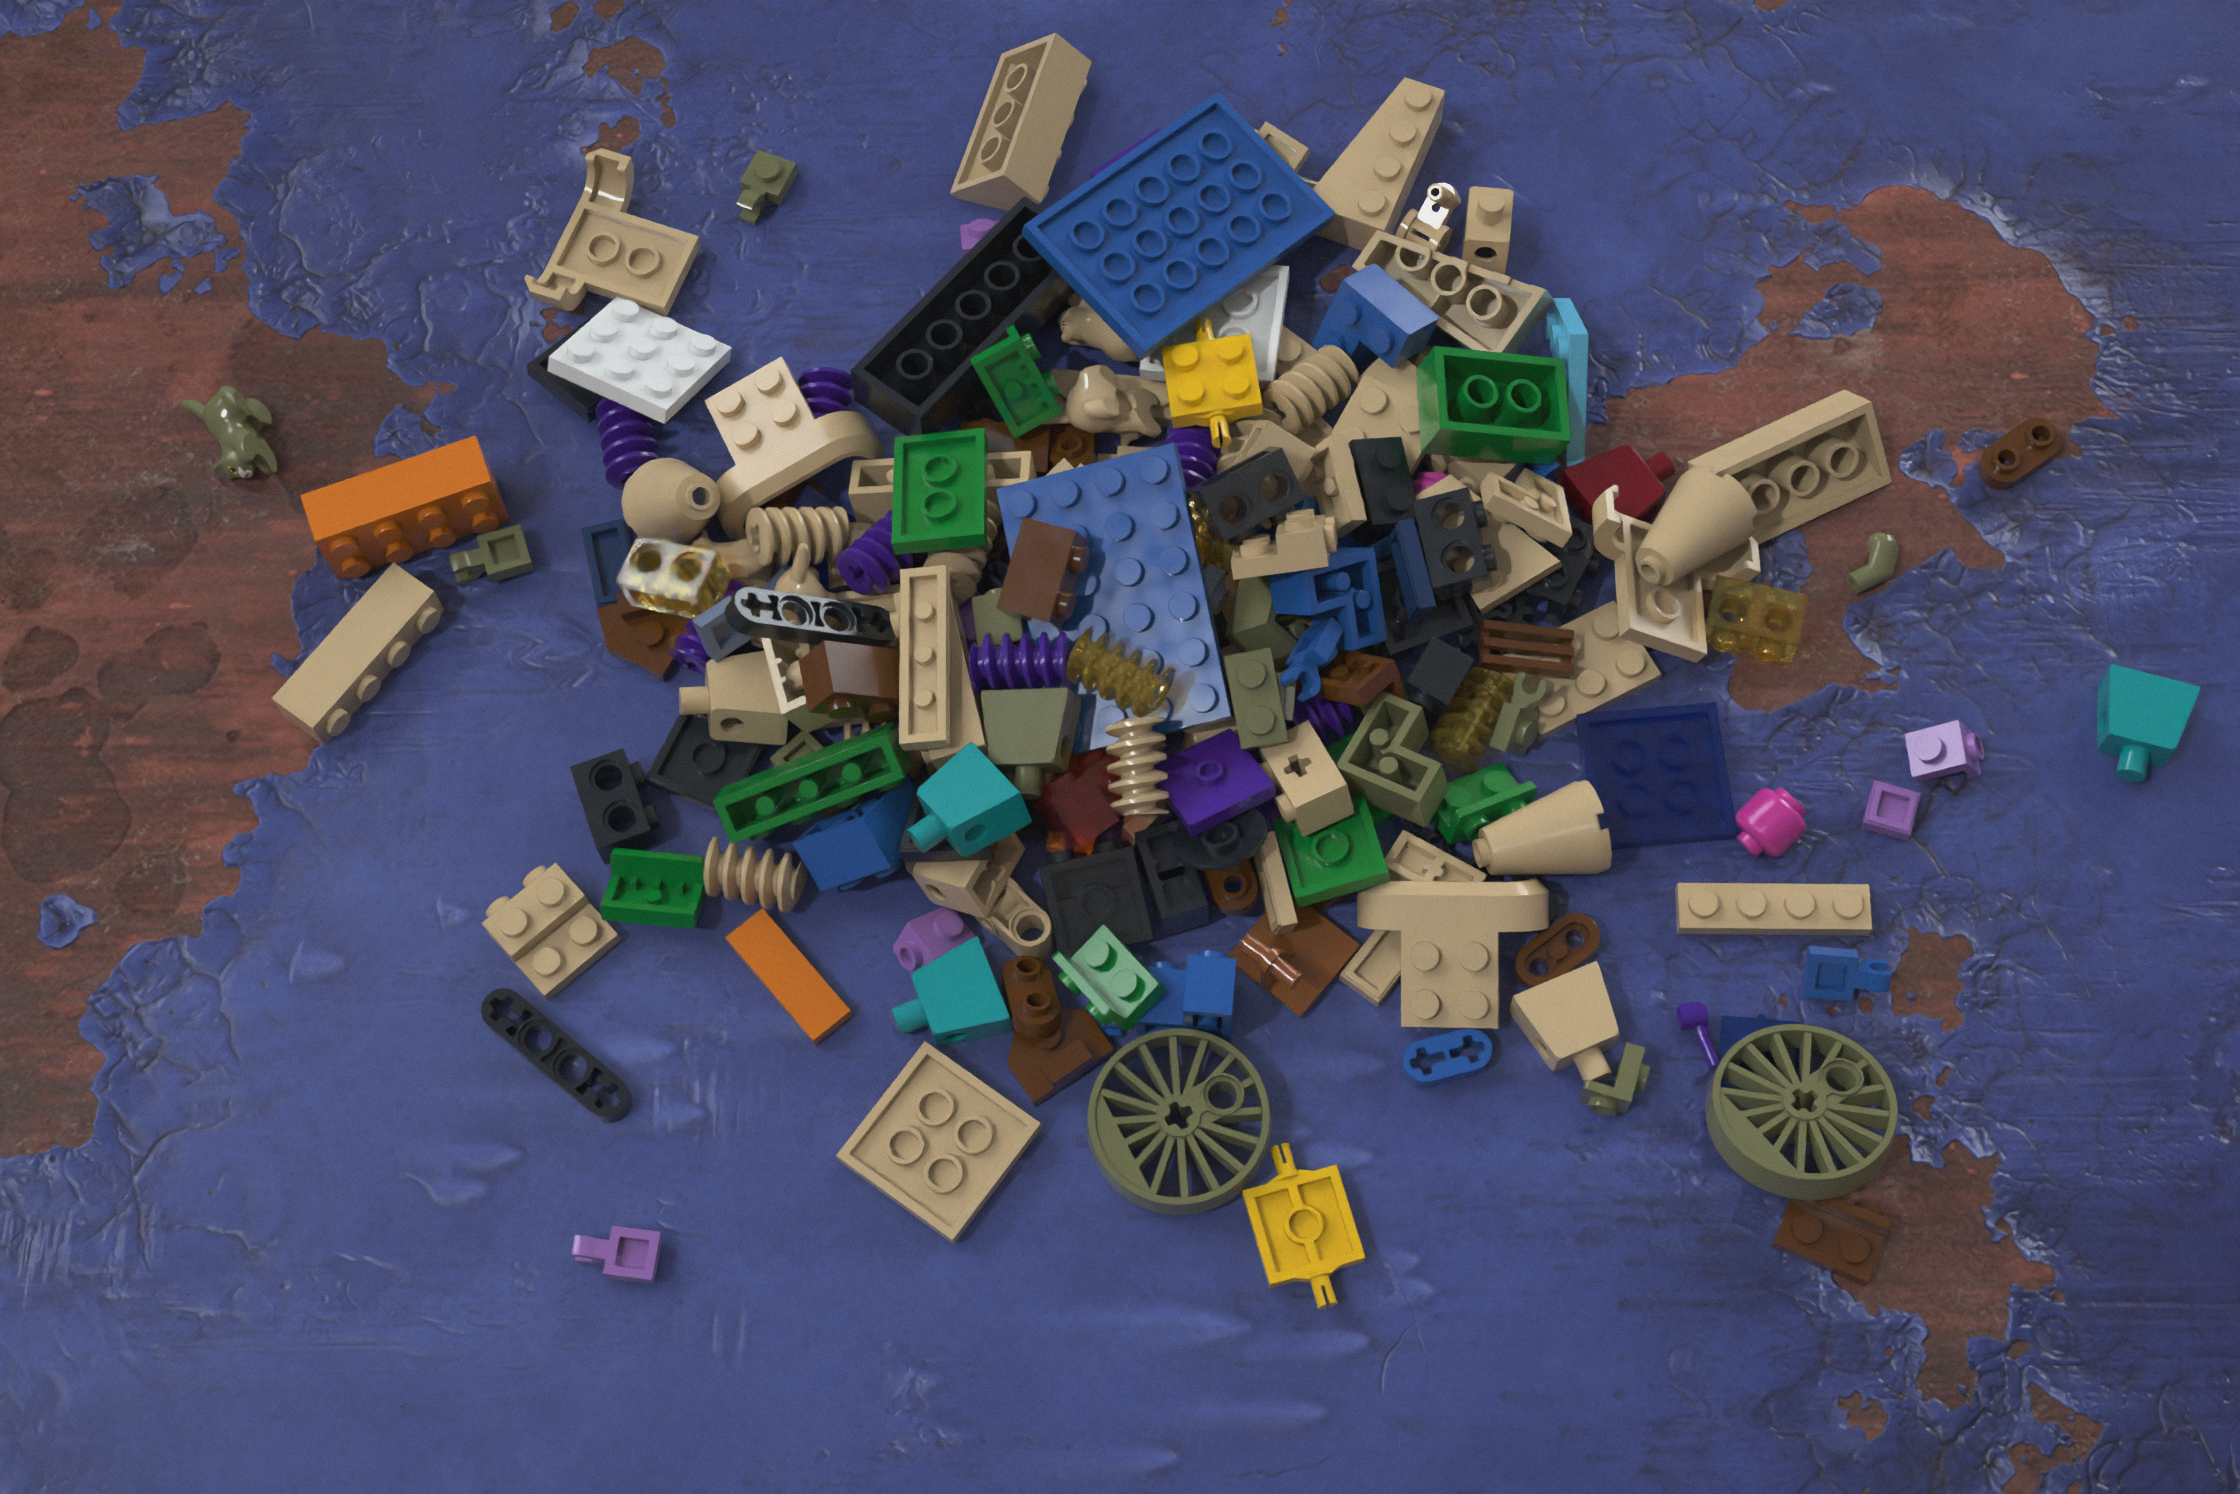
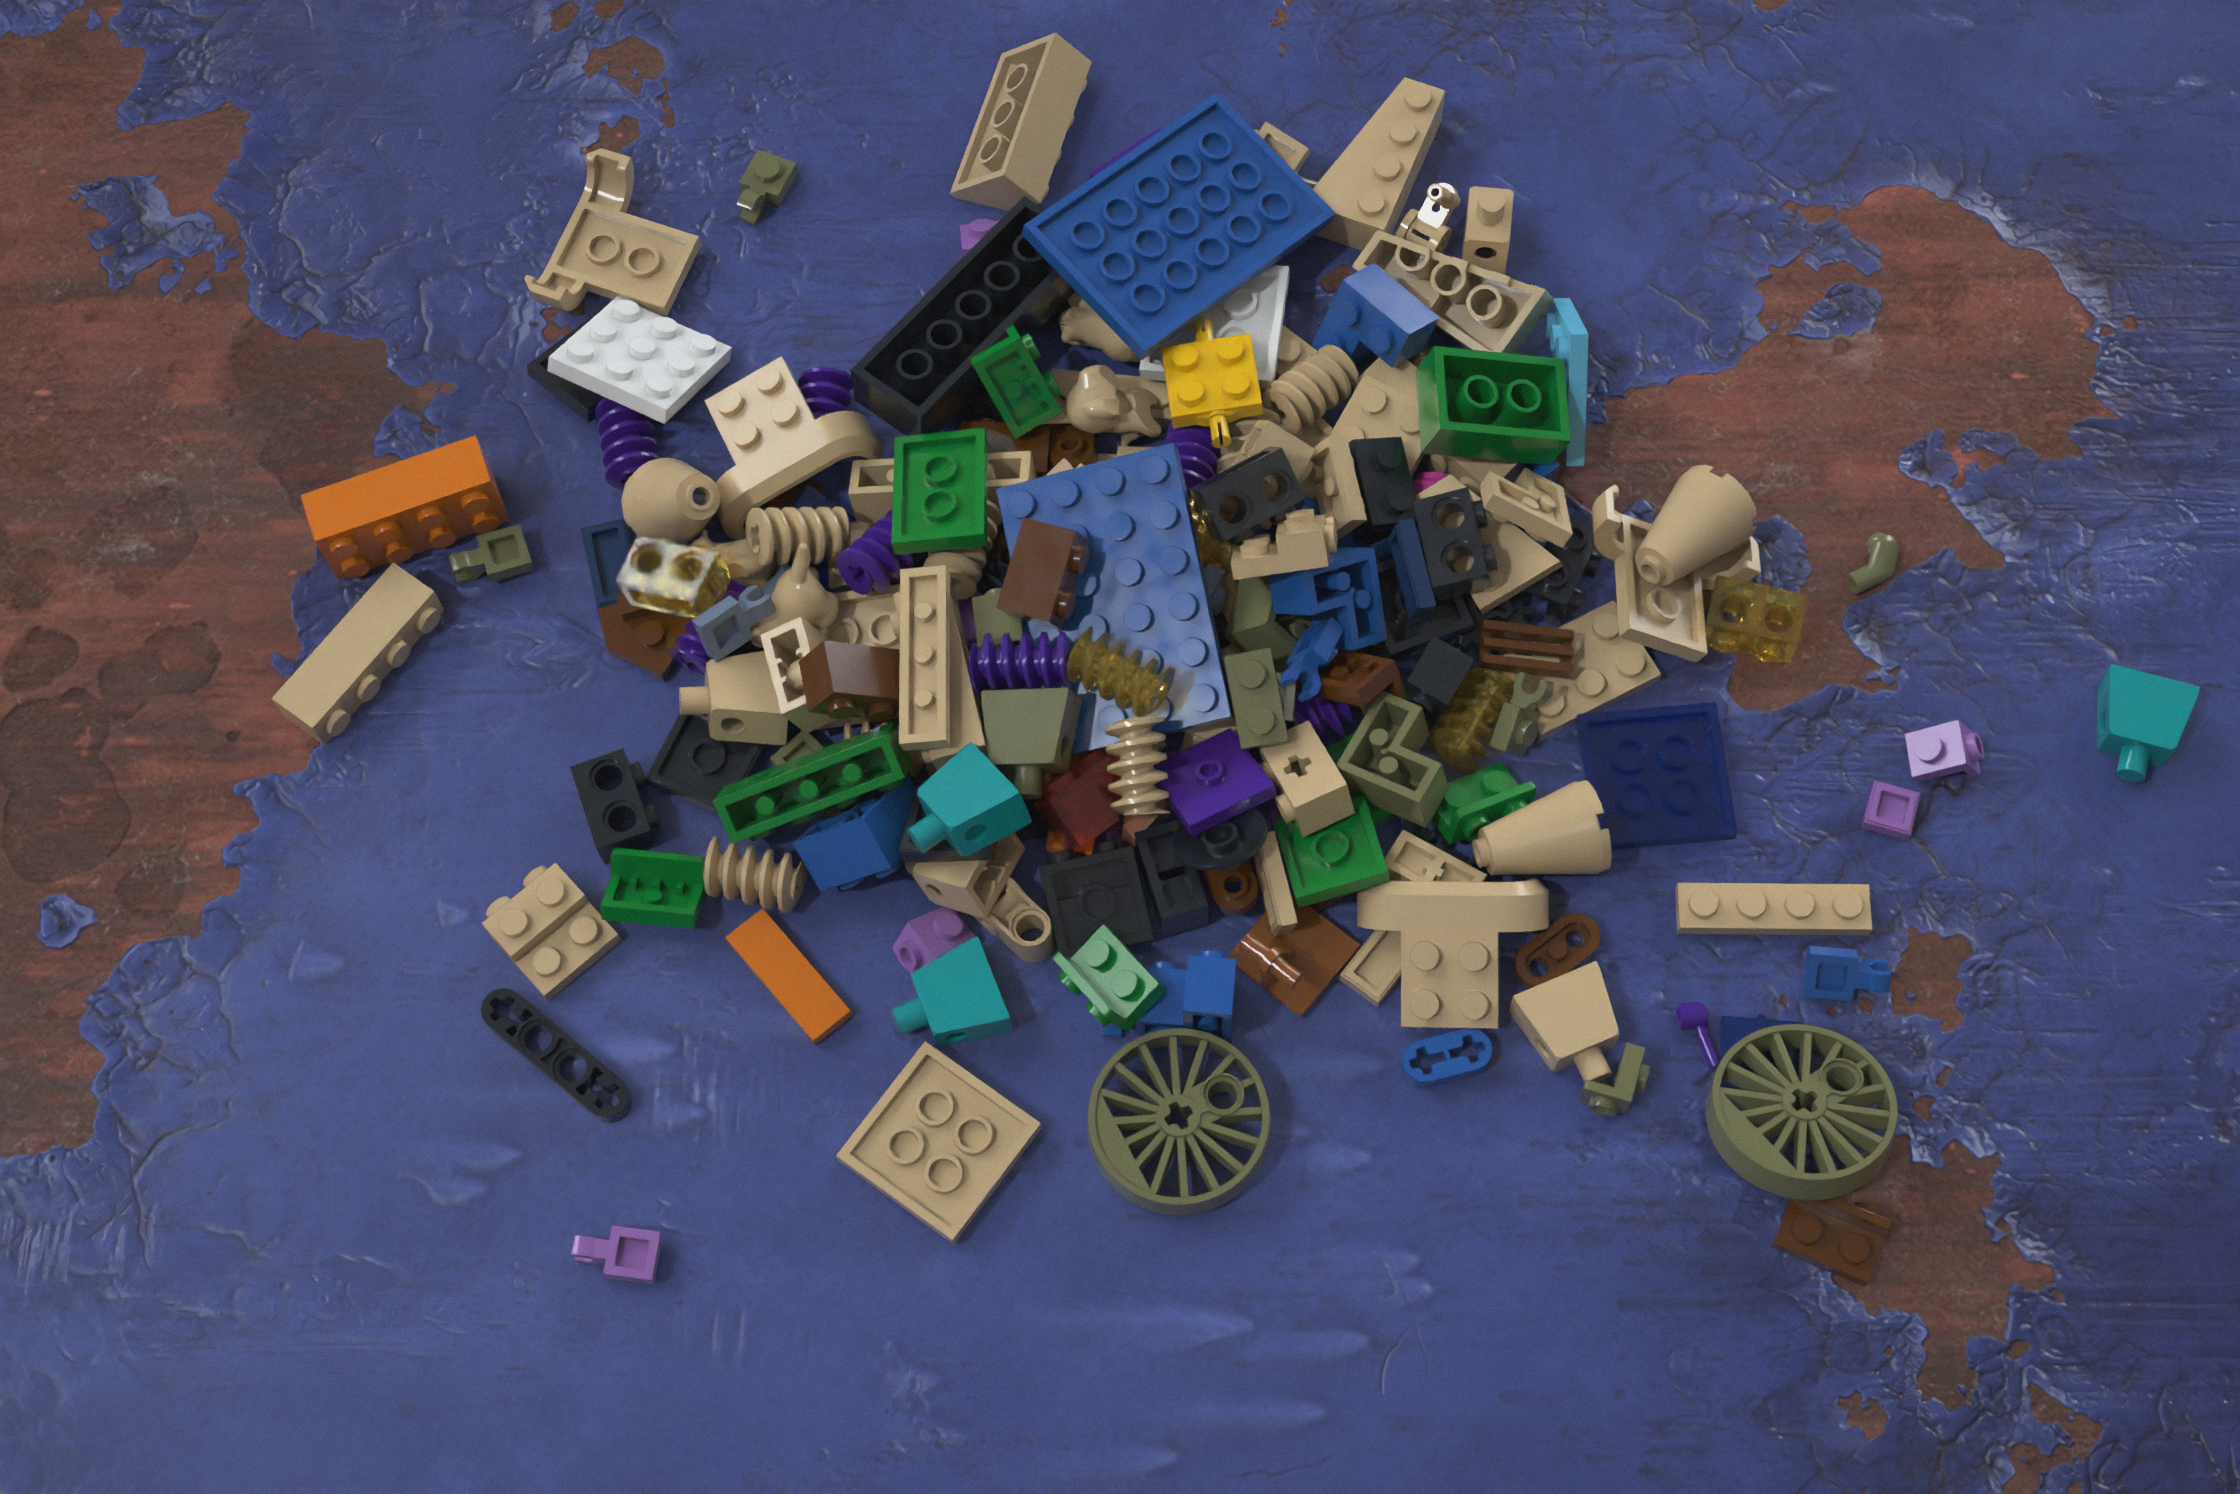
(237, 428): olive animal -> none
(811, 613): black beam -> none
(1030, 996): reddish brown plate -> none
(1056, 1060): reddish brown plate -> none
(1303, 1226): yellow plate -> none
(1638, 483): dark red torso -> none
(1770, 822): dark pink head -> none
(1805, 462): tan slope -> none
(2022, 451): reddish brown plate -> none

